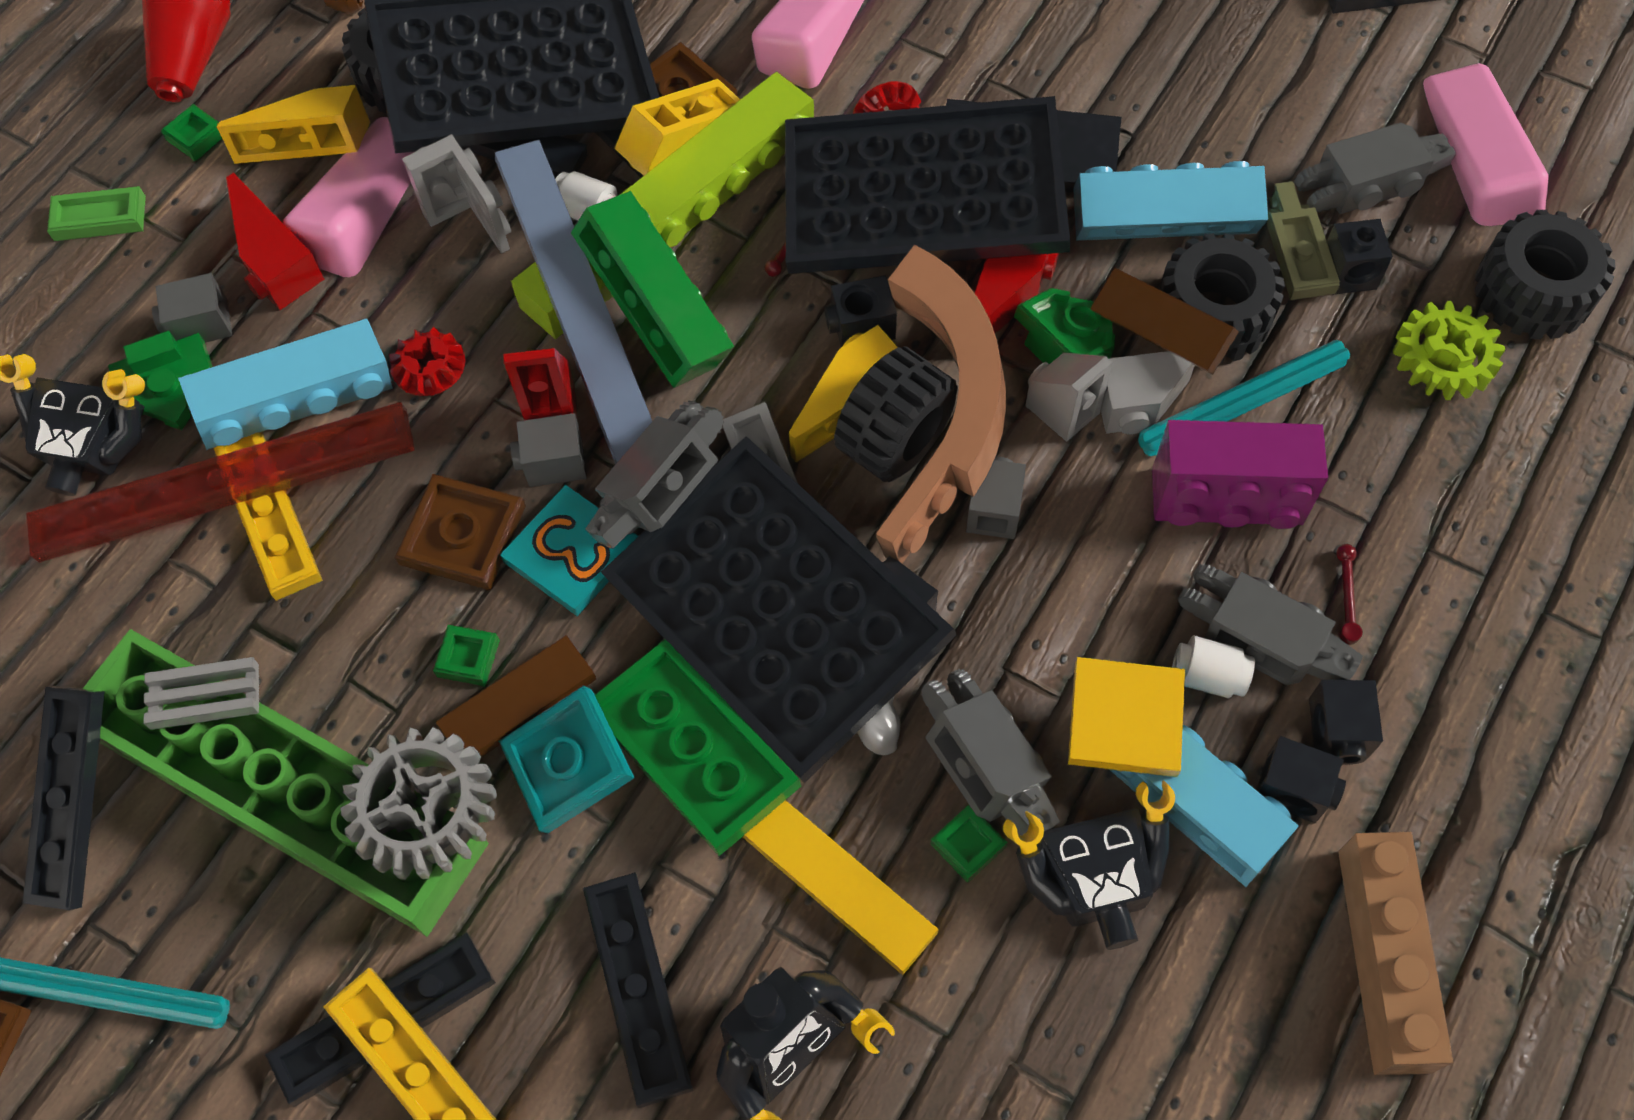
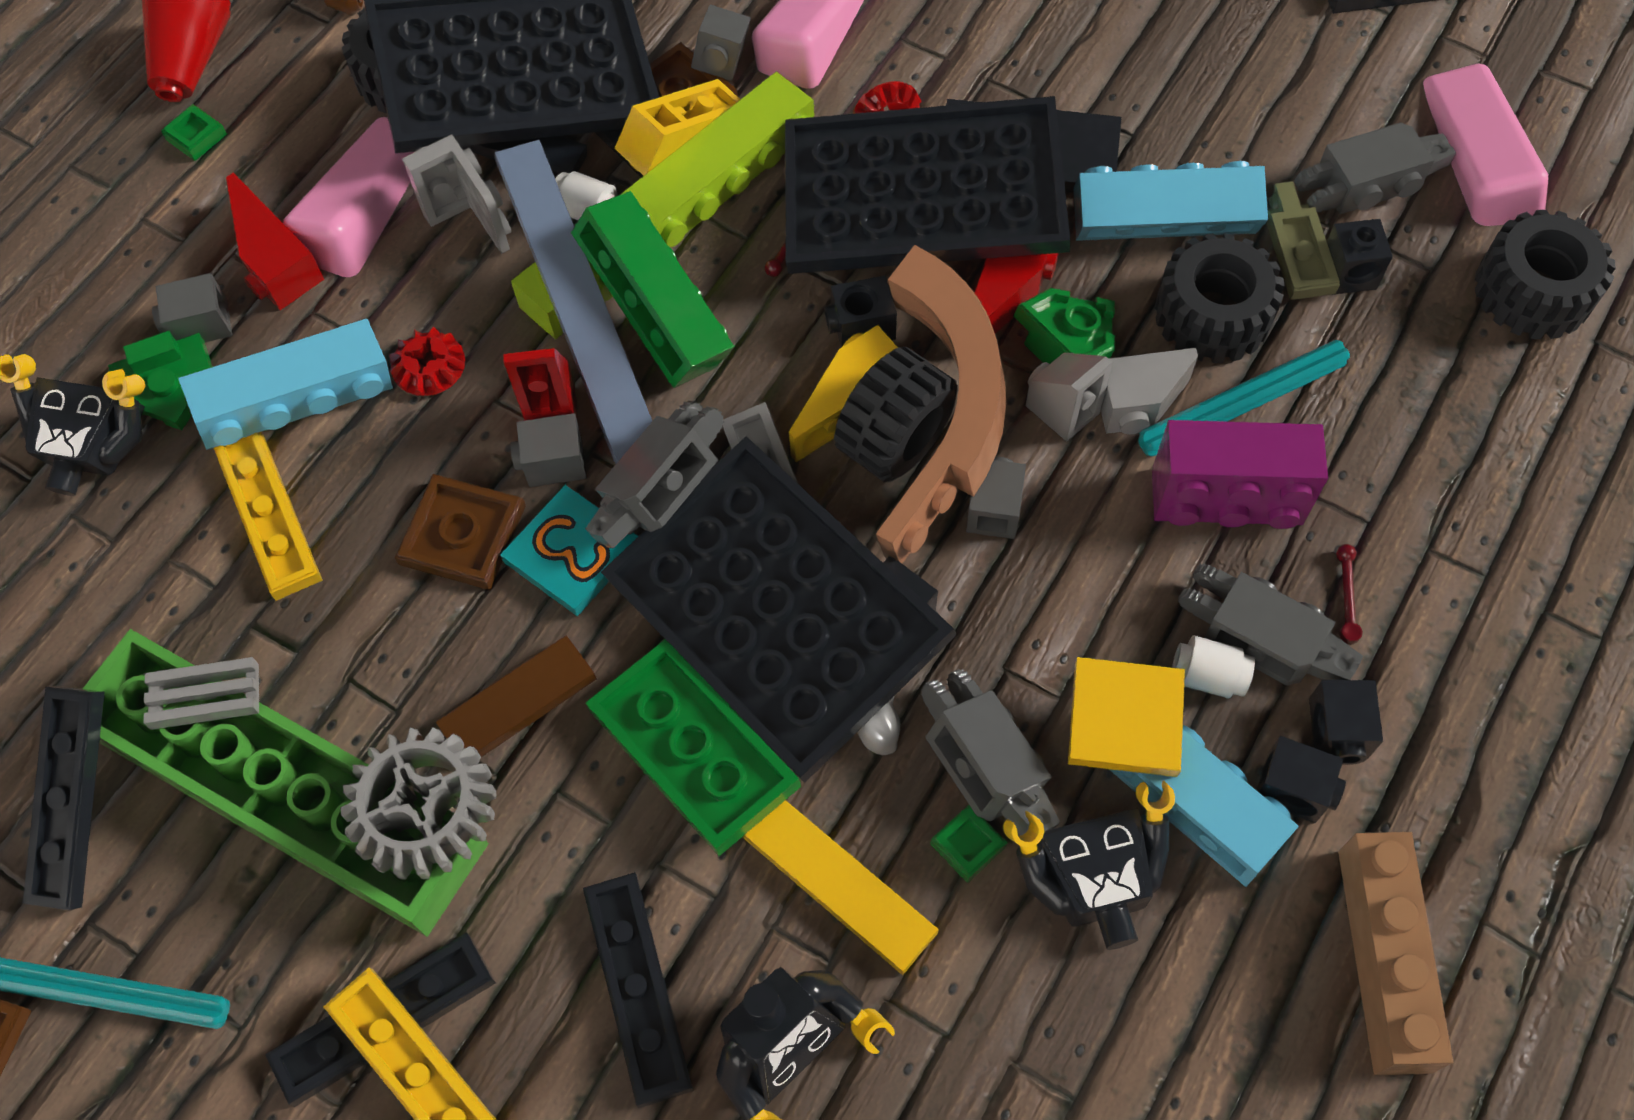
(96, 213): bright green tile -> none
(219, 482): clear red tile -> none
(298, 127): yellow slope -> none
(466, 655): green tile -> none
(566, 759): teal tile -> none
(720, 42): none -> dark grey brick
(1164, 320): reddish brown tile -> none
(1448, 350): lime gear -> none

